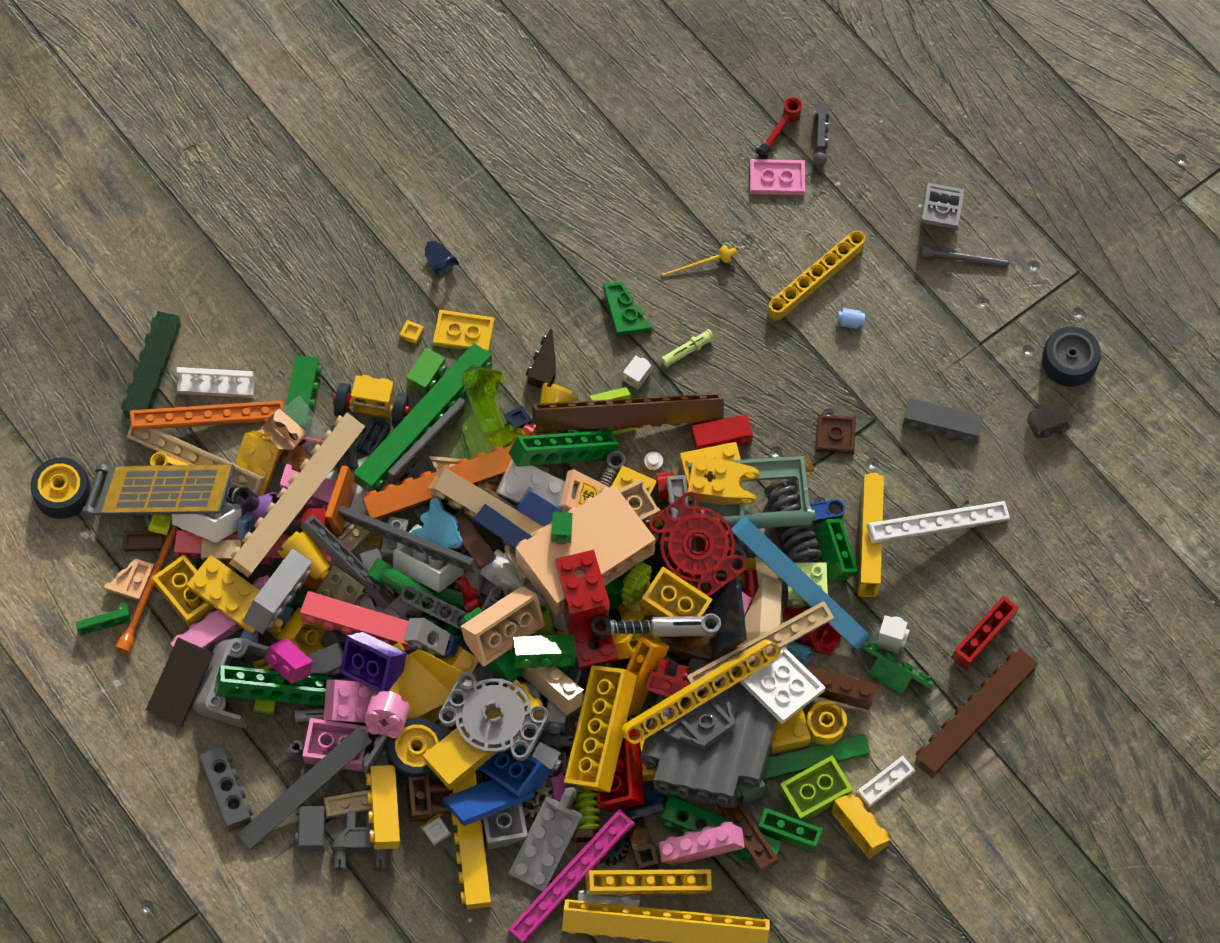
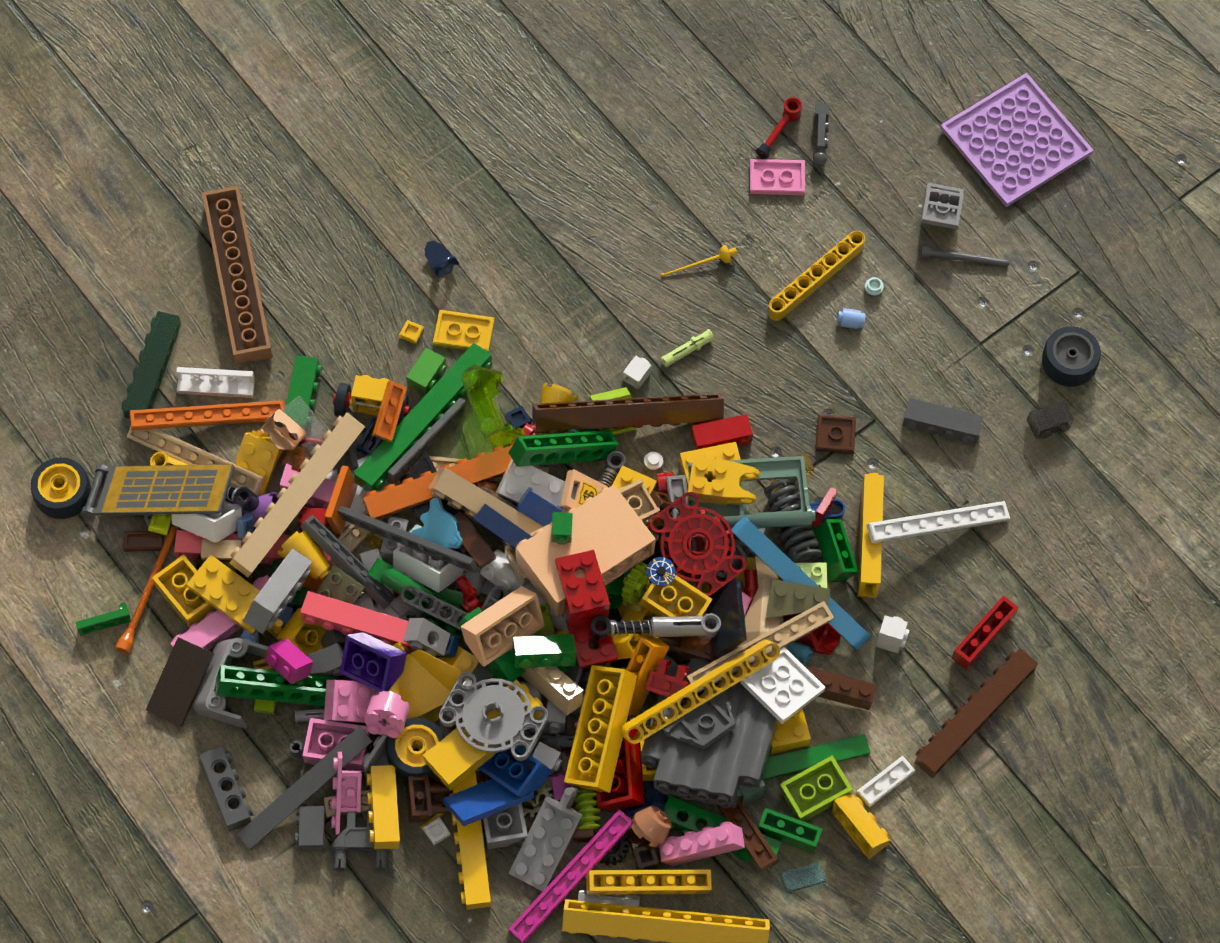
(132, 580): light nougat wing -> none
(237, 275): none -> medium nougat brick
(347, 792): none -> bright pink bracket
(389, 411): none -> orange plate
(544, 363): dark brown slope -> none
(623, 311): green wing -> none
(652, 824): none -> nougat cone
(661, 500): none -> reddish brown tile
(661, 571): none -> blue piece
(793, 598): none -> olive wing
(803, 877): none -> clear light blue tile
(824, 506): none -> tile
(835, 719): yellow brick -> none
(874, 286): none -> light aqua plate
(892, 672): green bracket -> none
(1016, 139): none -> lavender plate

